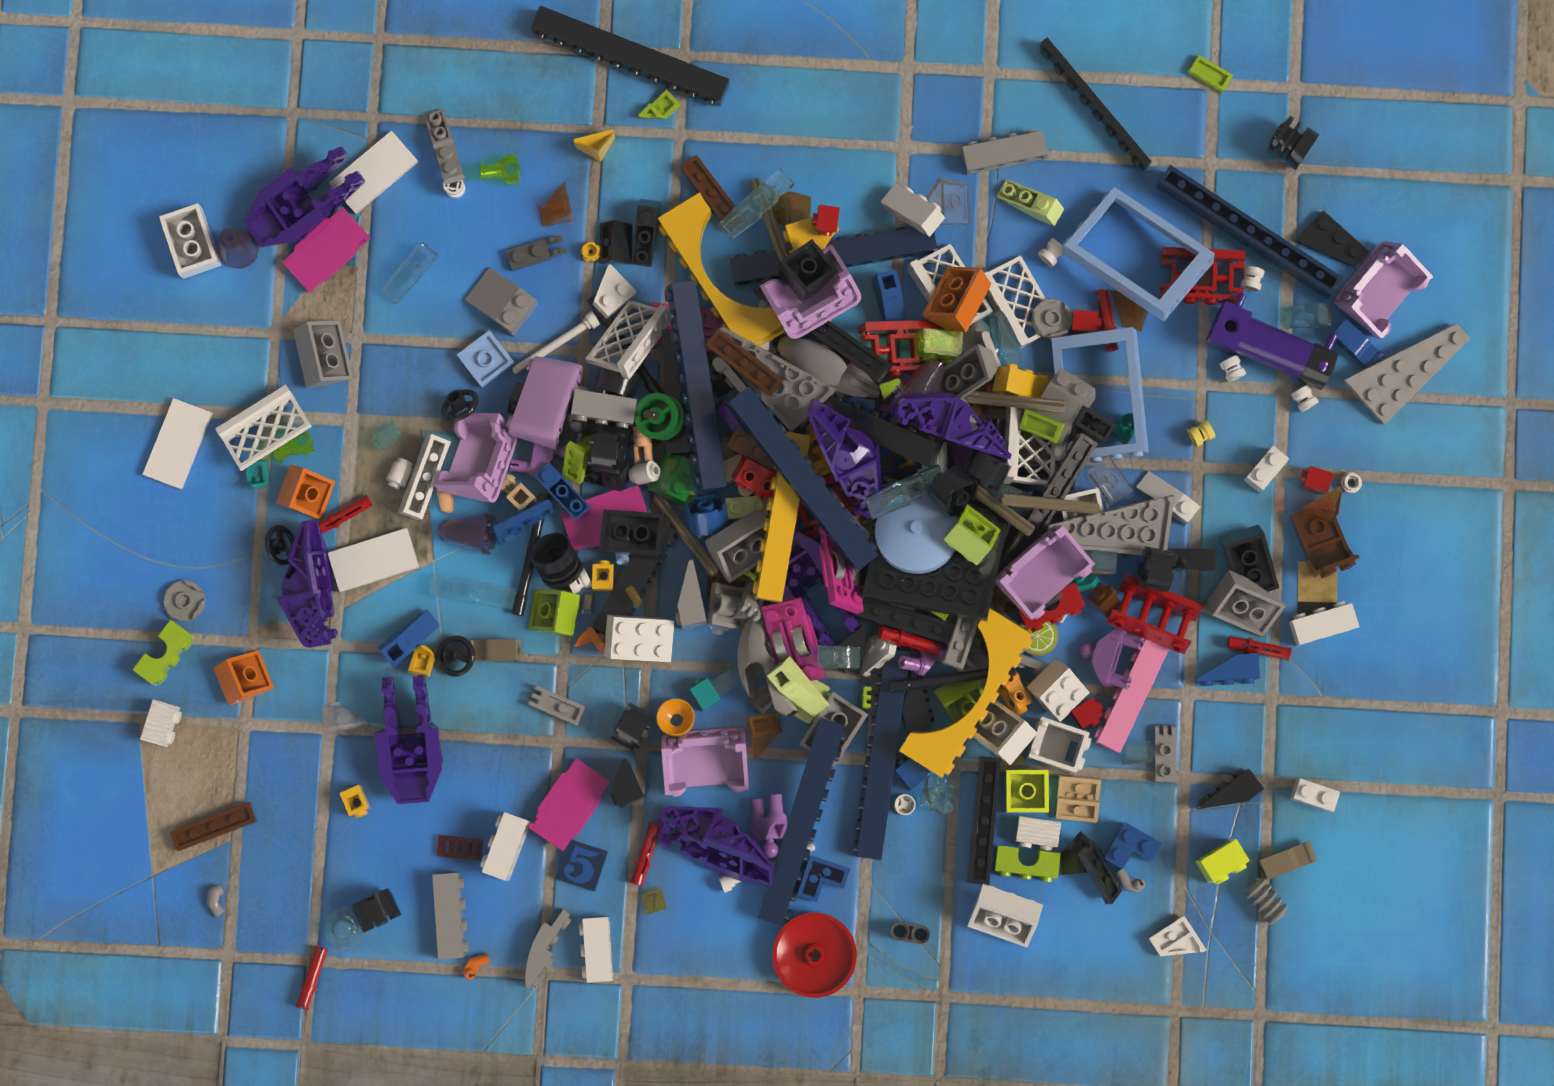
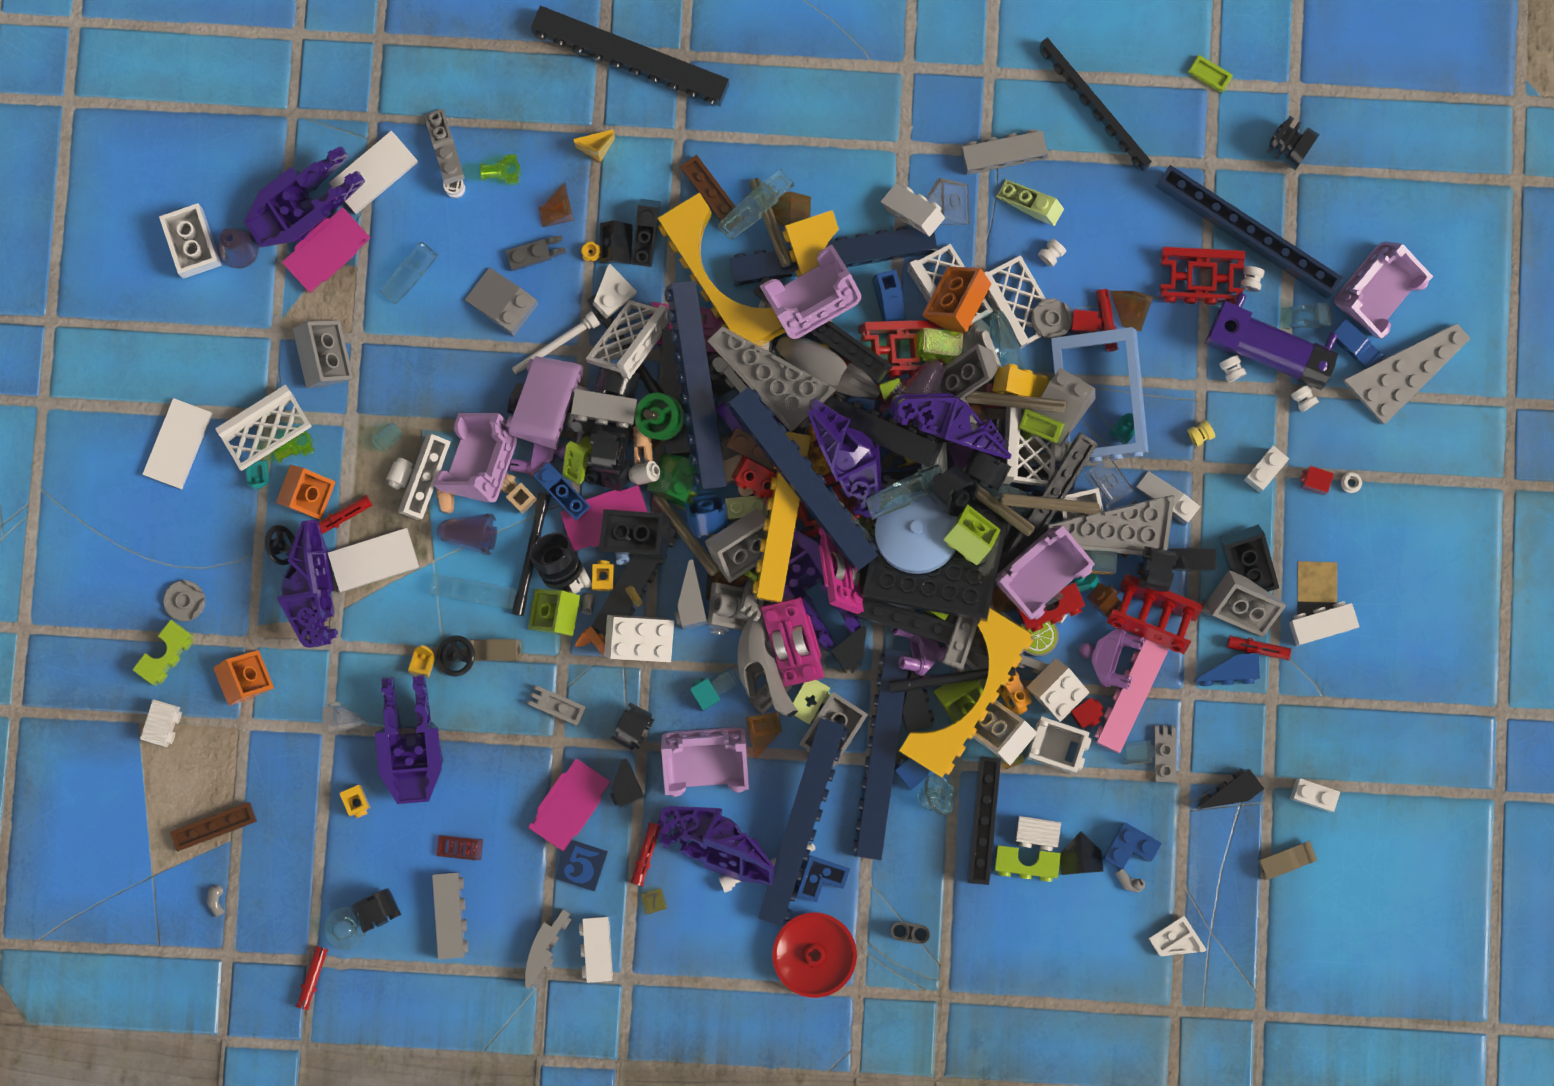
(408, 638): blue slope -> none
(458, 403): black piece -> none
(473, 965): orange arm -> none
(485, 359): light blue plate -> none
(505, 846): white brick -> none
(516, 524): blue wing -> none
(662, 107): lime slope -> none
(671, 708): light orange piece -> none
(745, 362): reddish brown plate -> none
(768, 828): medium lavender connector -> none
(797, 687): yellowish green slope -> none
(806, 270): black slope -> none
(826, 219): red brick -> none
(838, 657): clear light blue arch -> none
(866, 698): lime tile -> none
(876, 654): white wing -> none
(901, 638): red pin -> none
(904, 804): white wheel -> none
(1005, 915): white brick -> none
(1026, 791): neon yellow brick -> none
(1078, 798): tan slope -> none
(1091, 425): black slope -> none
(1100, 872): black plate -> none
(1179, 289): light blue window -> none
(1222, 861): neon yellow brick -> none
(1266, 900): light grey piece -> none
(1323, 544): reddish brown bracket -> none
(1326, 506): clear orange slope -> none
(1332, 239): black wing -> none

